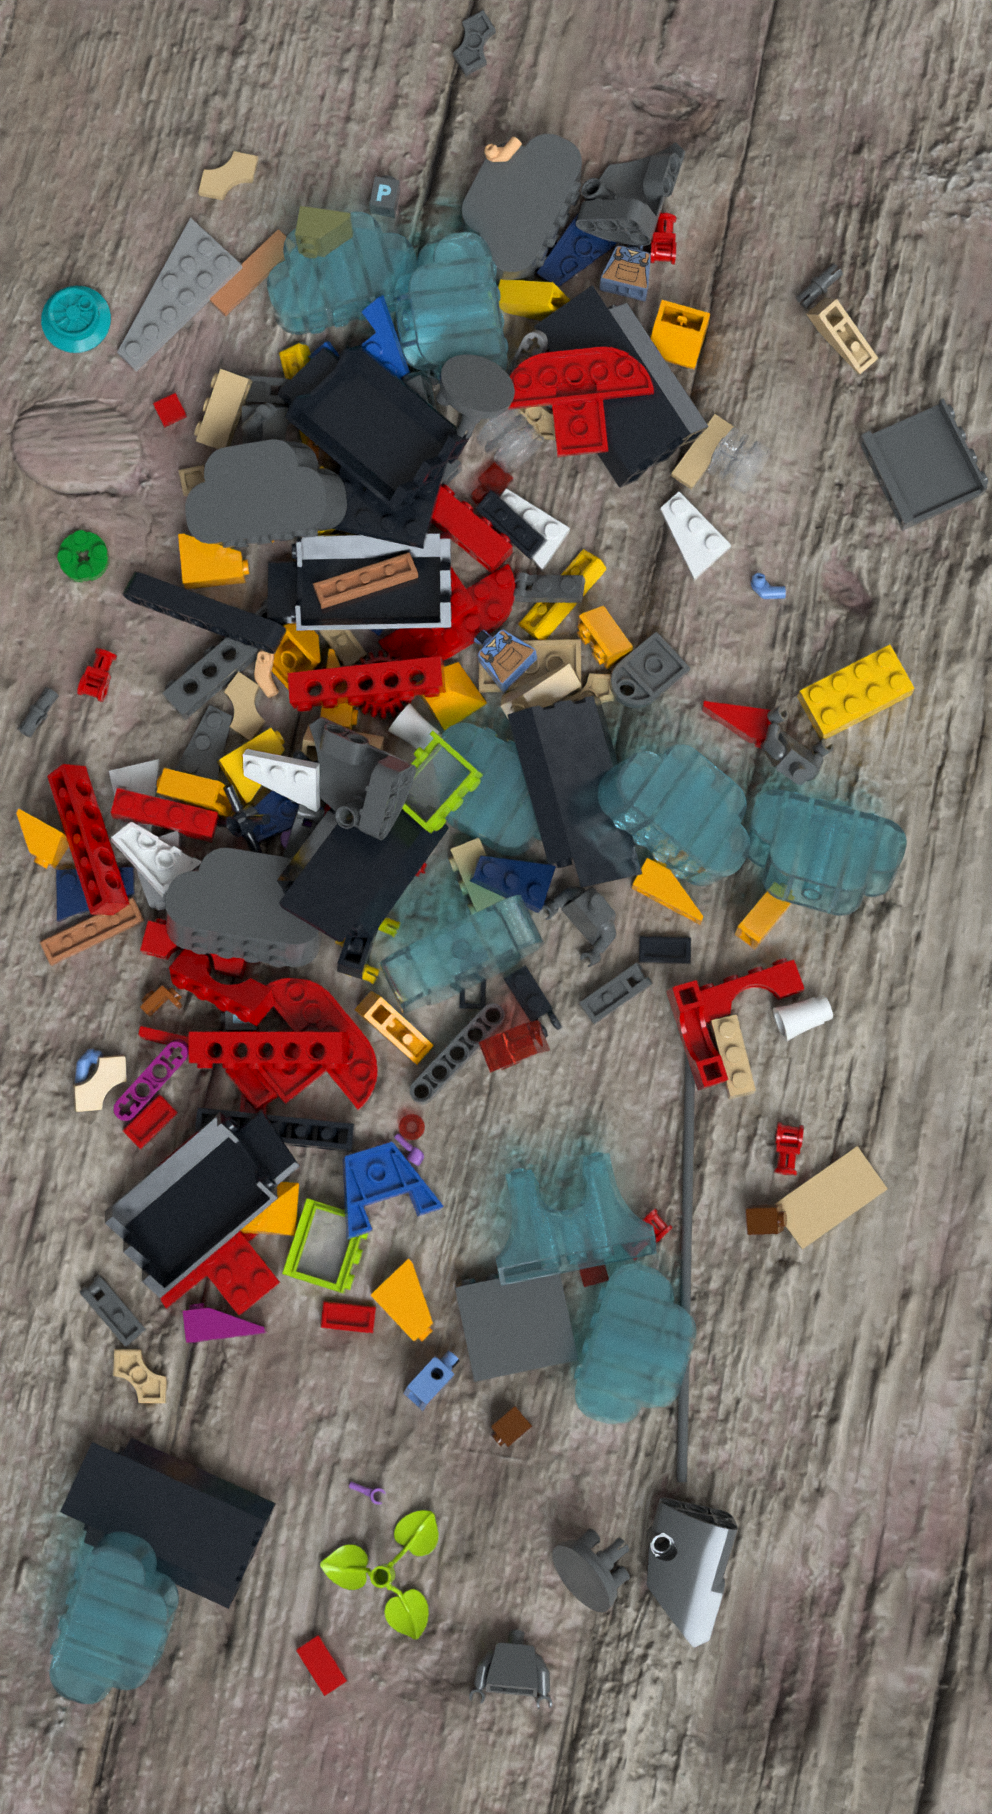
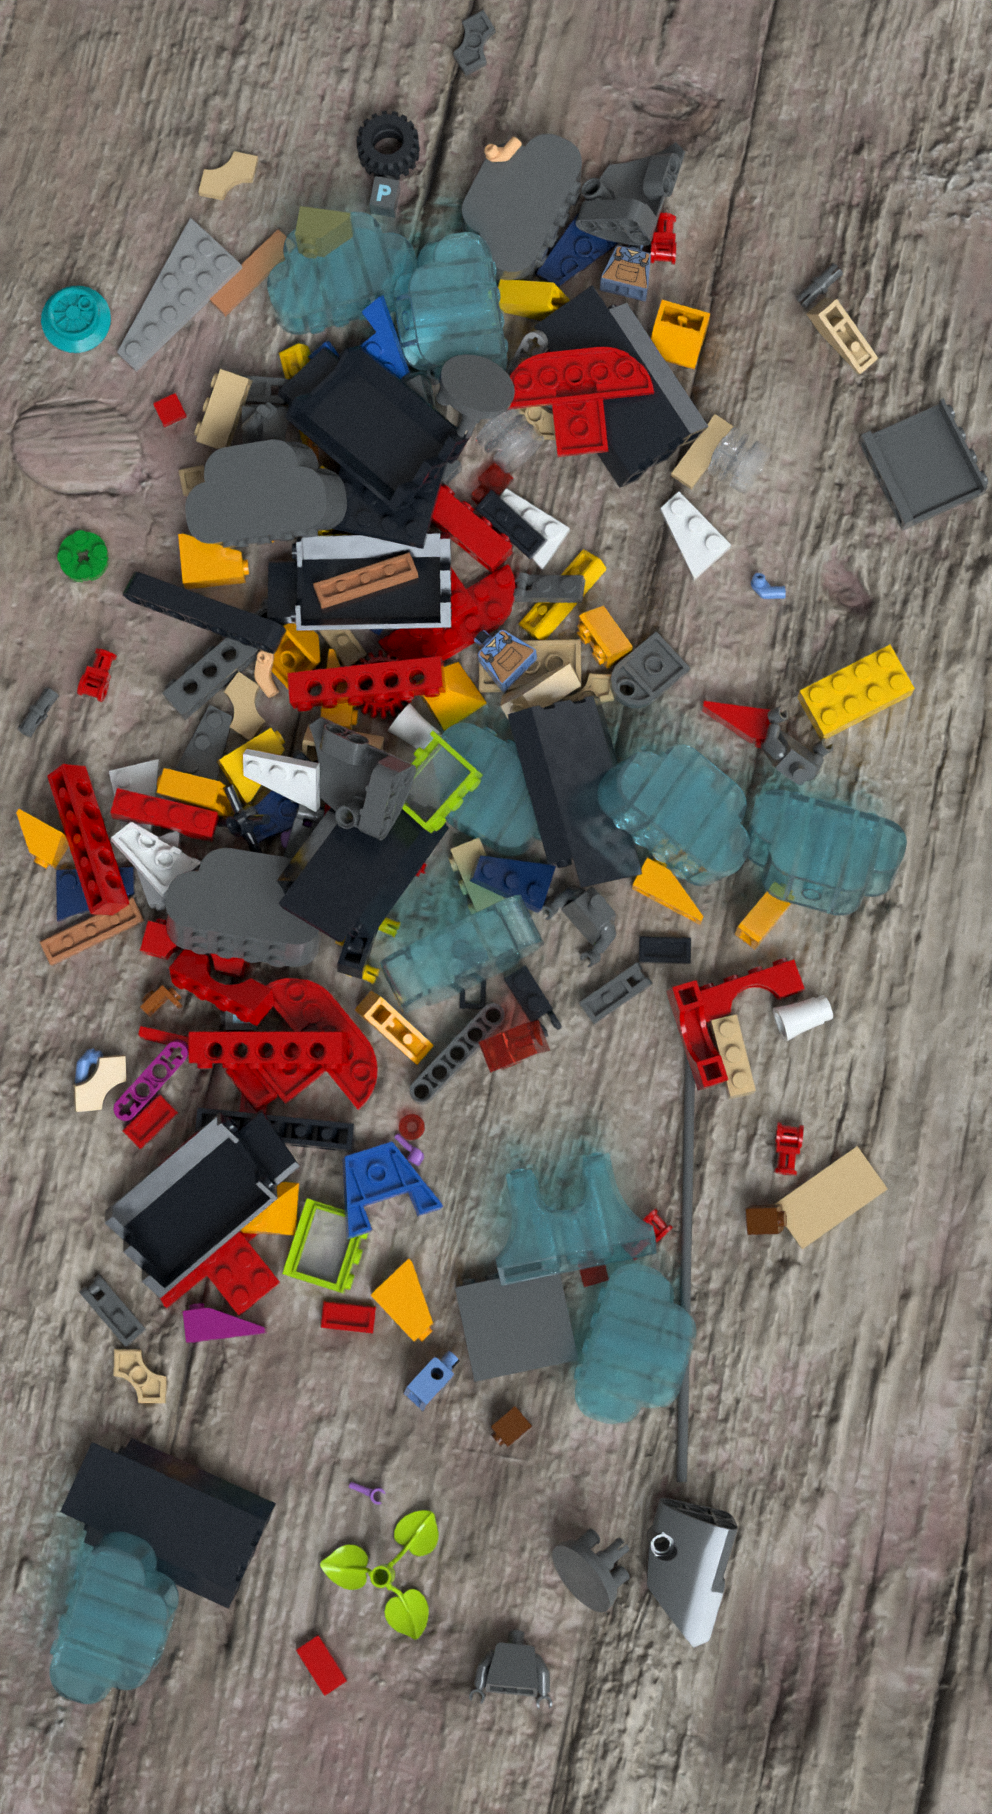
(388, 127): none -> black tyre

